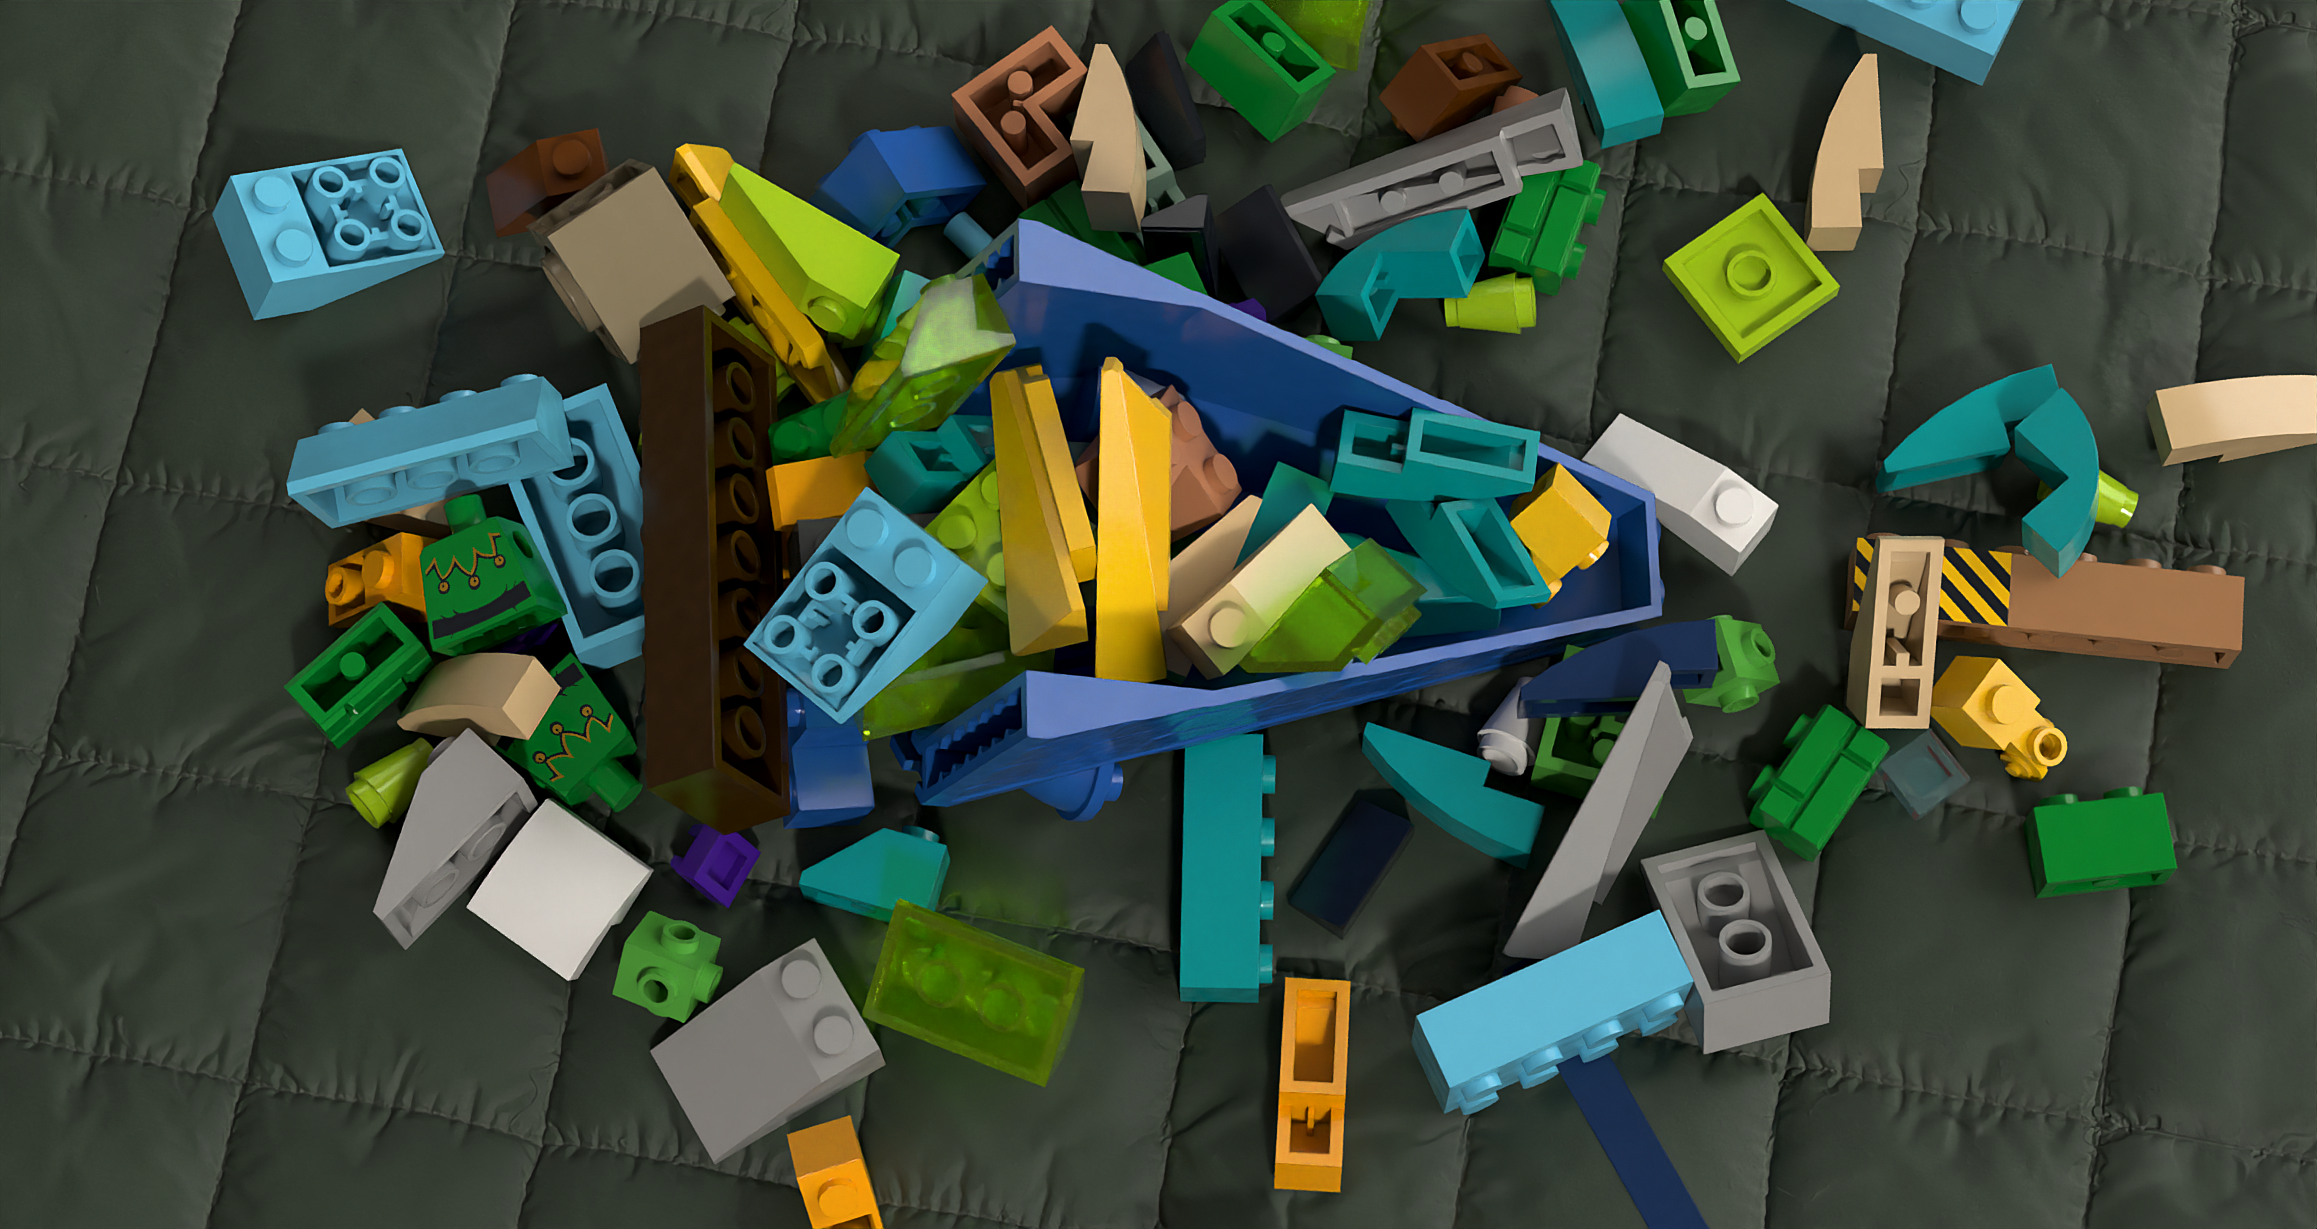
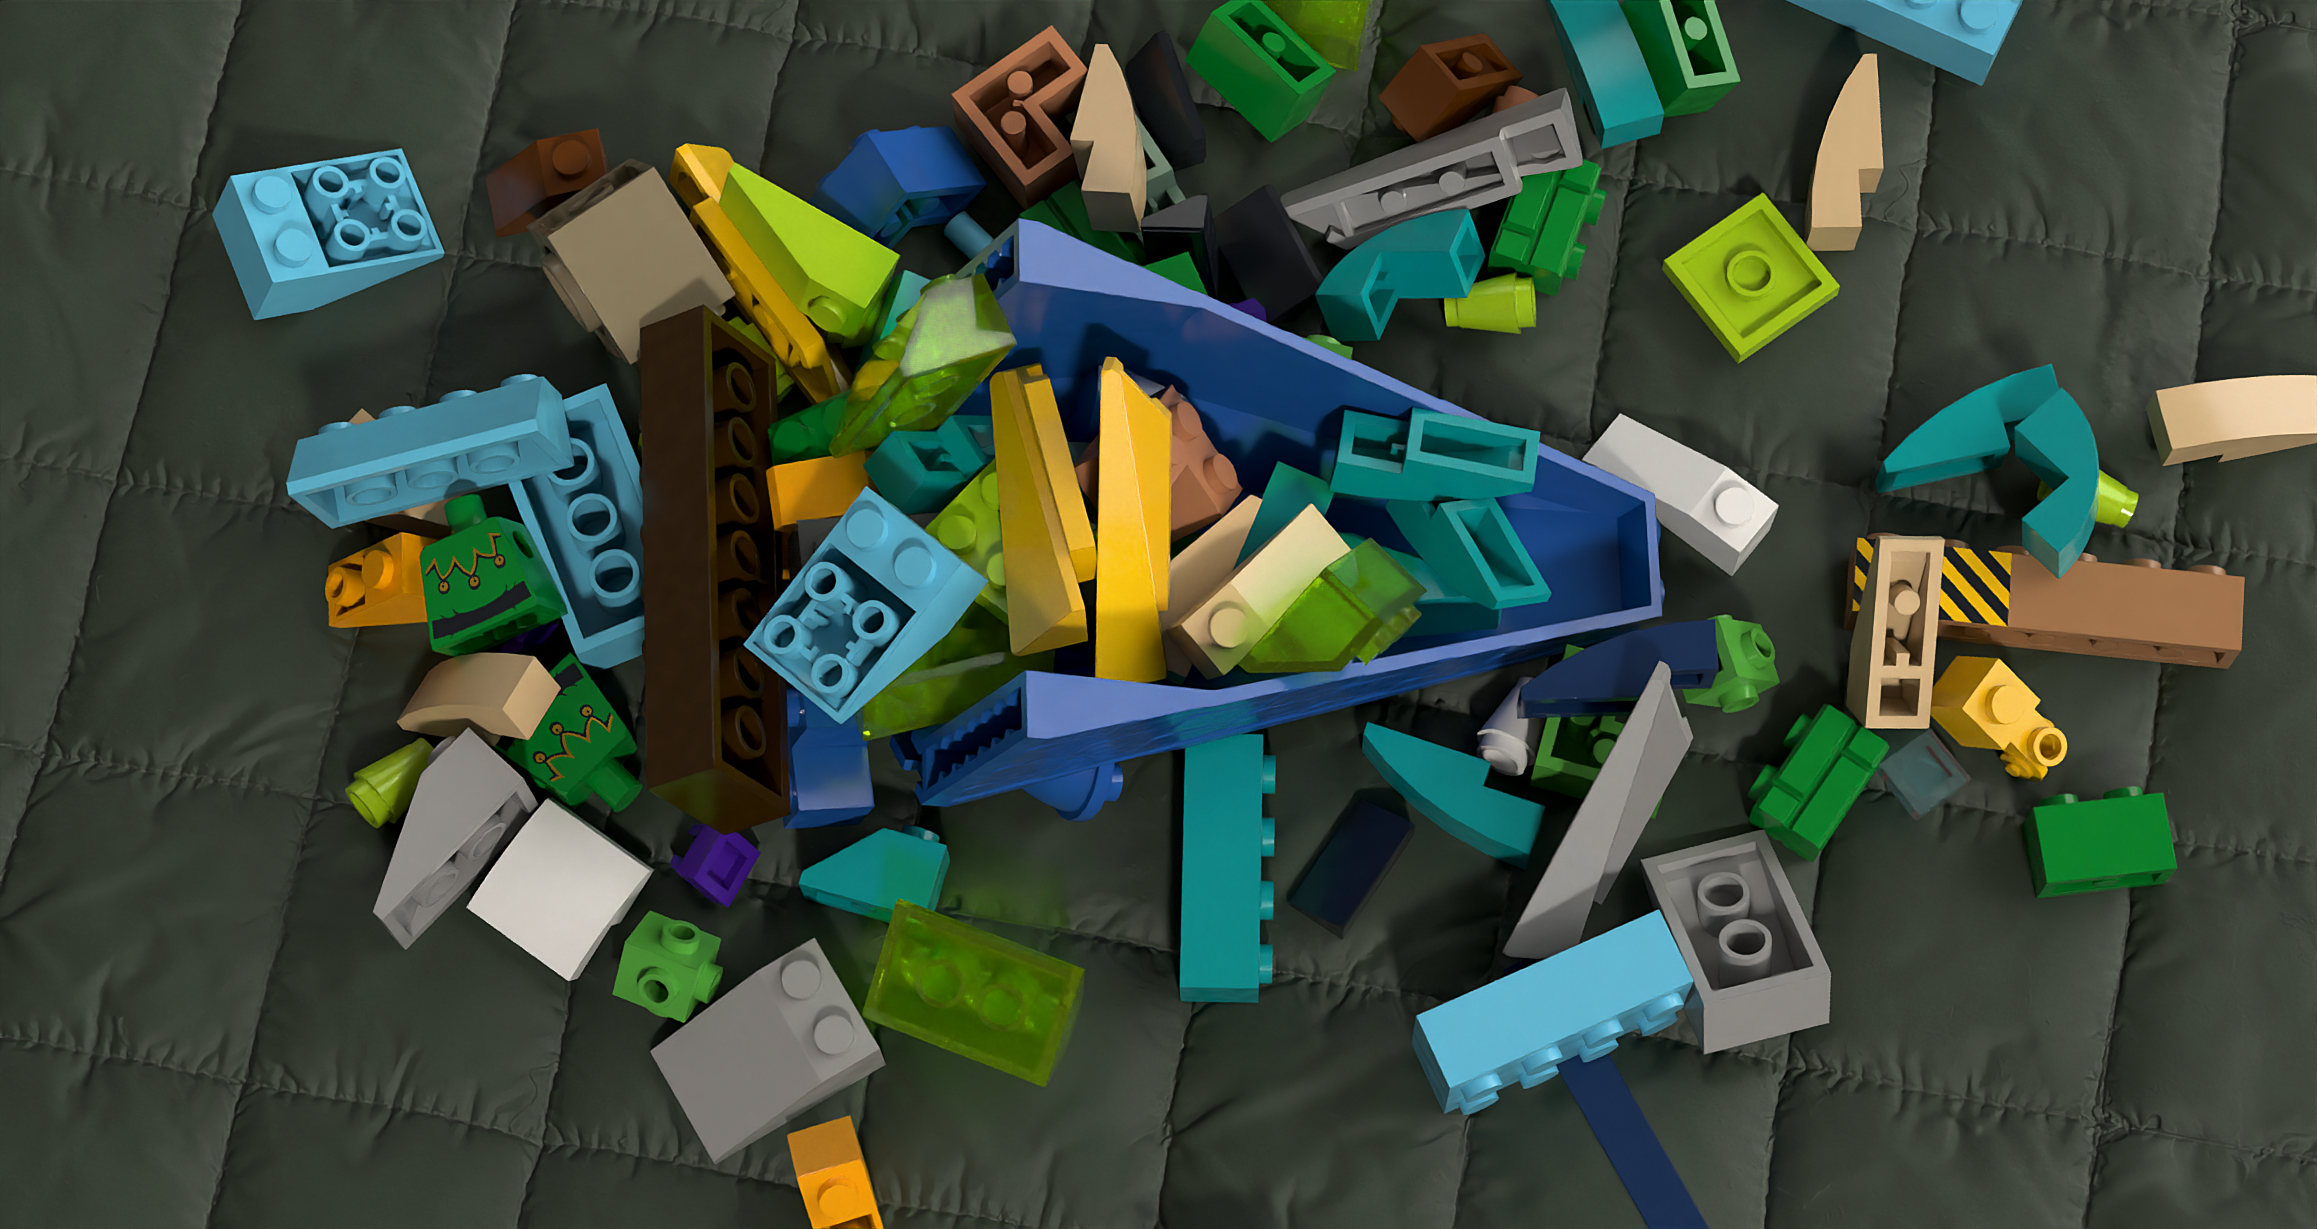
(359, 675): green brick -> none
(1312, 1085): light orange slope -> none
(1559, 526): yellow brick -> none

